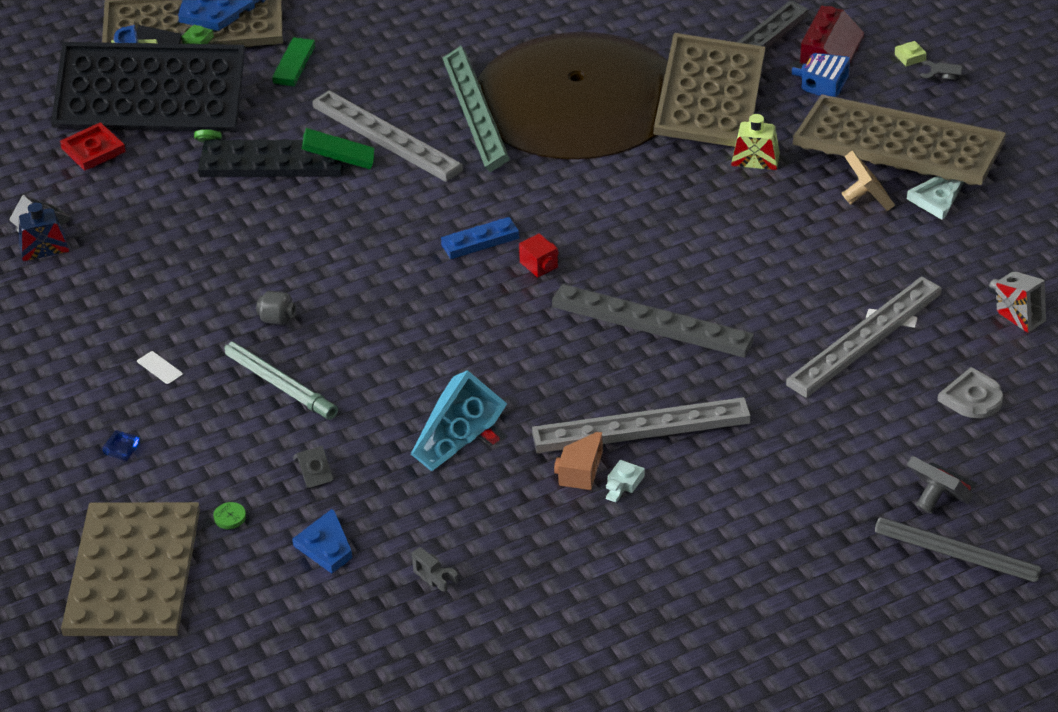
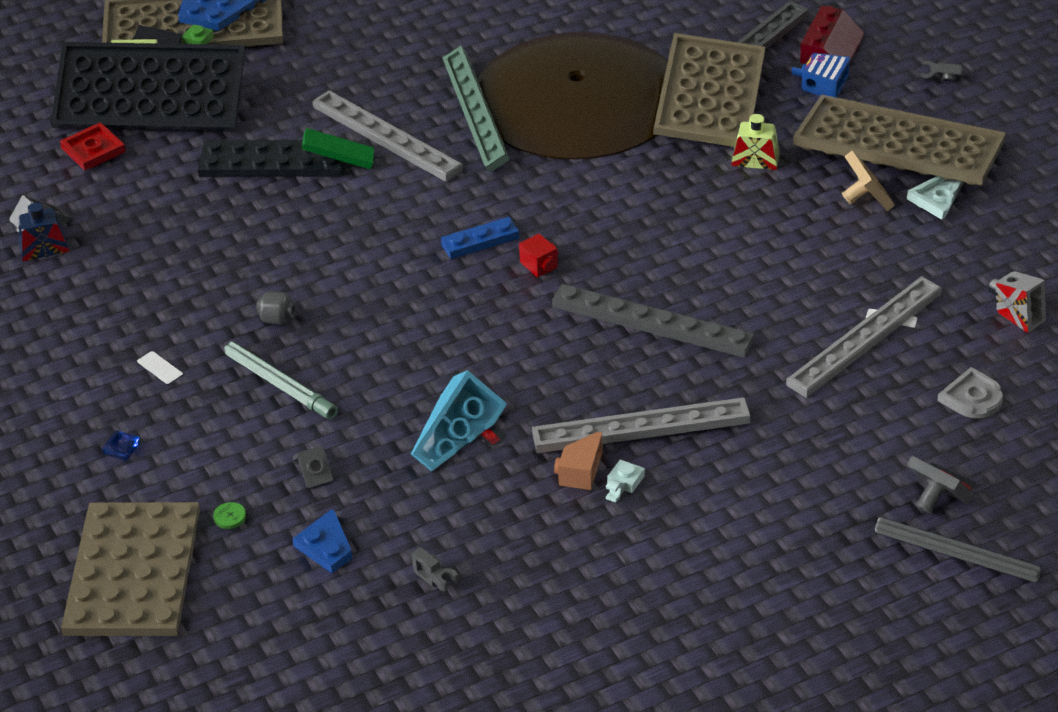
(126, 35): blue tile -> none
(202, 135): bright green piece -> none
(293, 61): green tile -> none
(910, 53): yellowish green plate -> none

